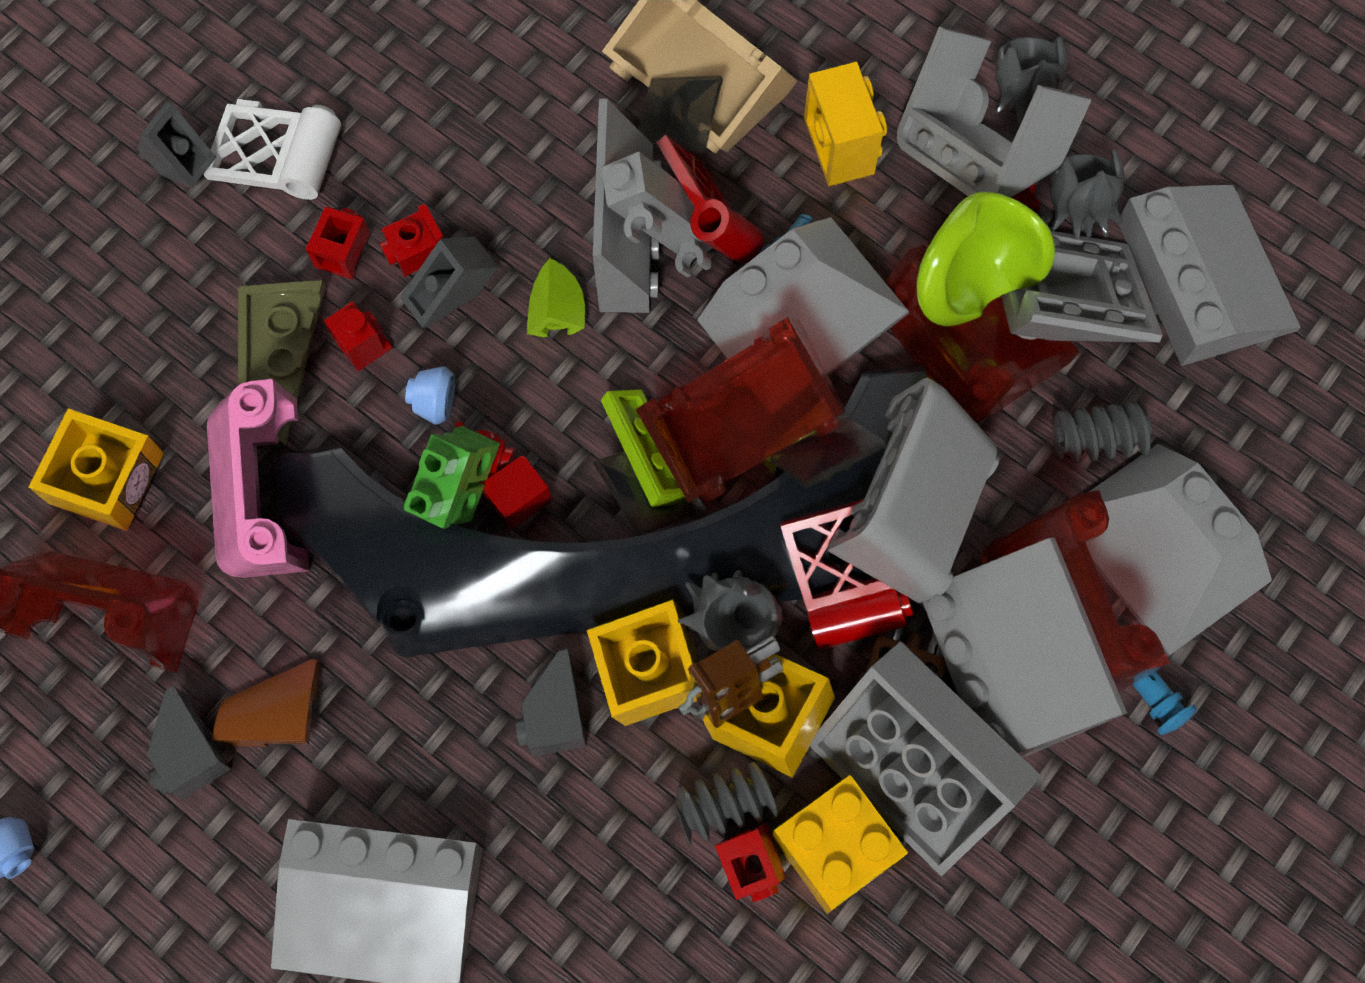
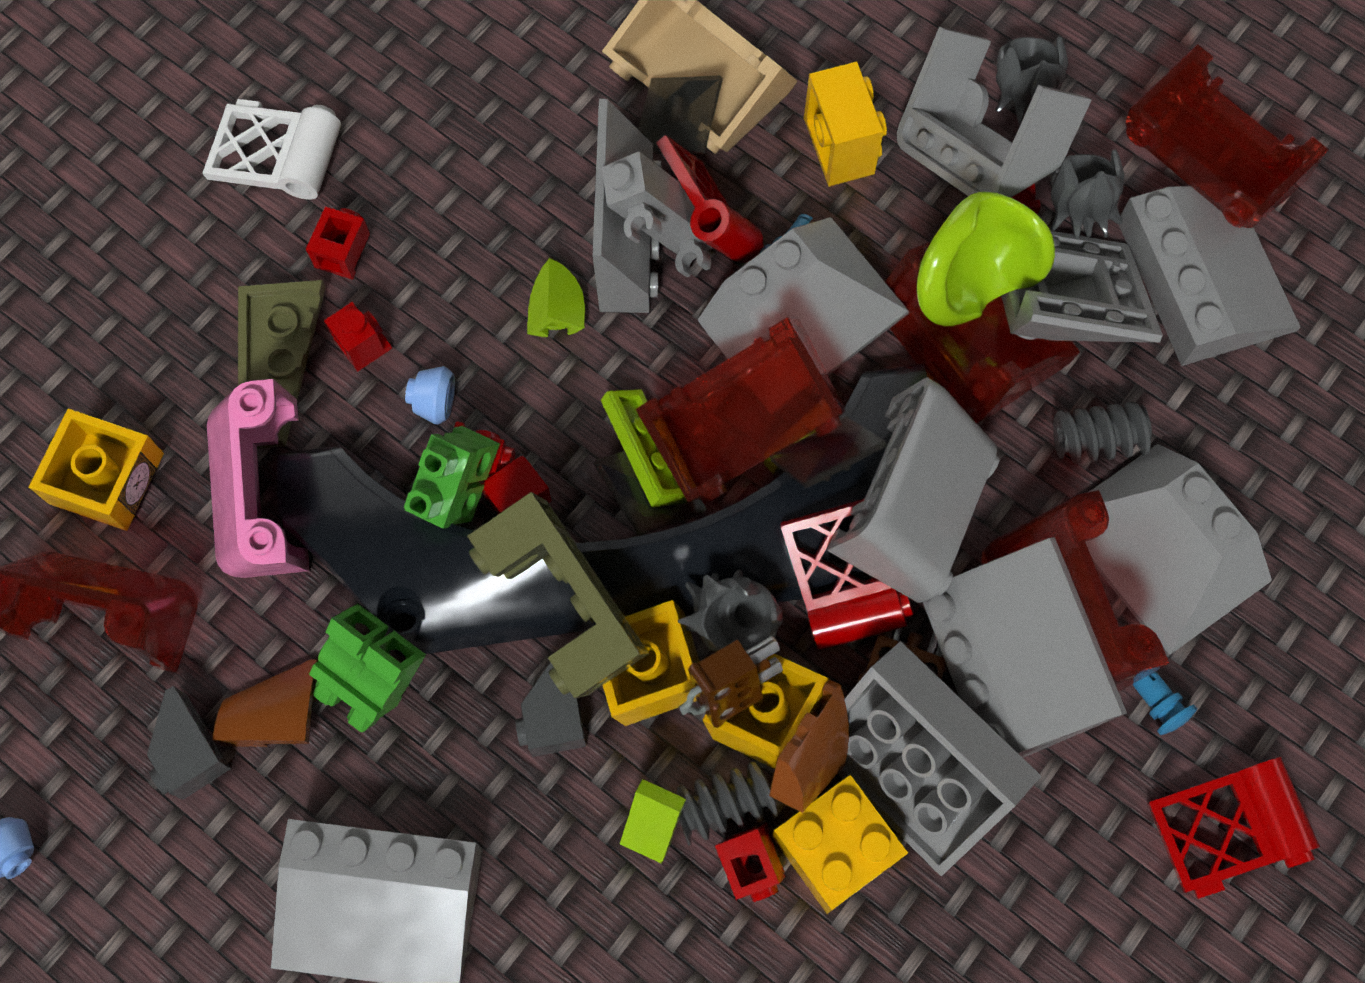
(174, 147): dark grey slope -> none
(360, 667): none -> bright green hips
(410, 240): red brick -> none
(448, 279): dark grey slope -> none
(533, 533): none -> olive plate
(652, 821): none -> lime tile
(814, 752): none -> dark orange slope
(1218, 144): none -> clear red windscreen
(1272, 817): none -> red piece

